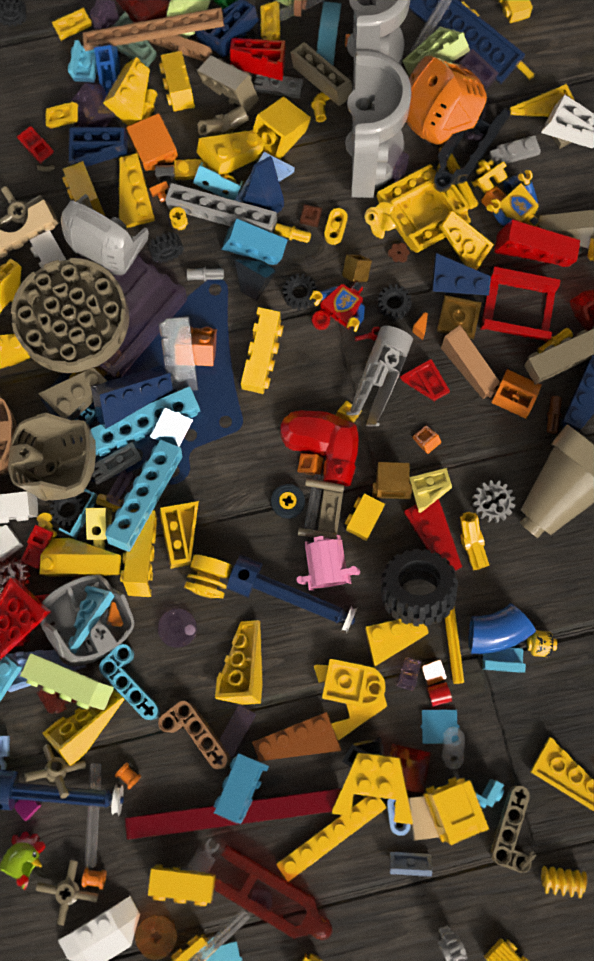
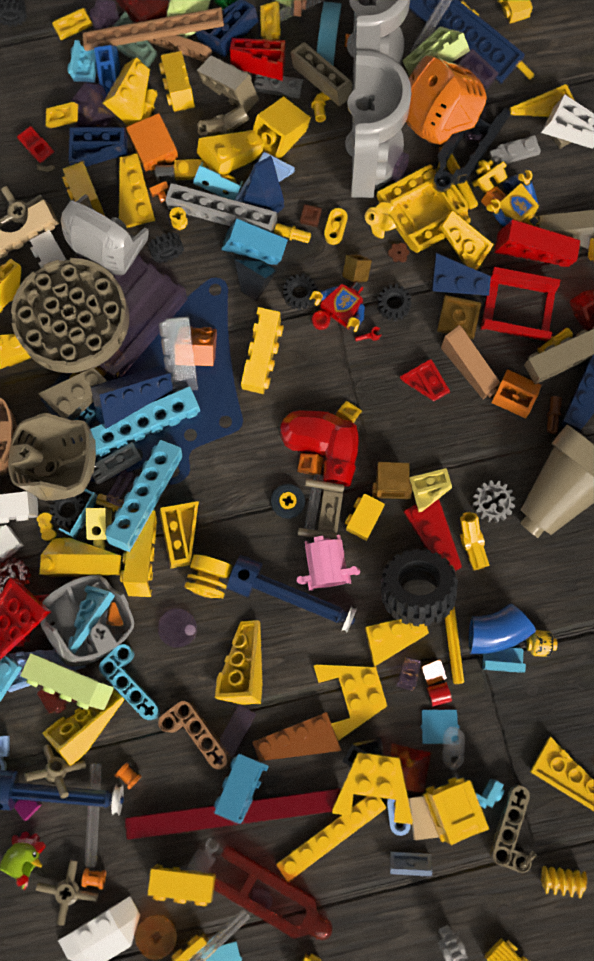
(37, 544): red slope -> none
(171, 427): piece -> none
(204, 274): light grey axle -> none
(351, 683): yellow tile -> none
(382, 371): light grey piece -> none
(420, 326): orange slope -> none
(427, 439): orange slope -> none

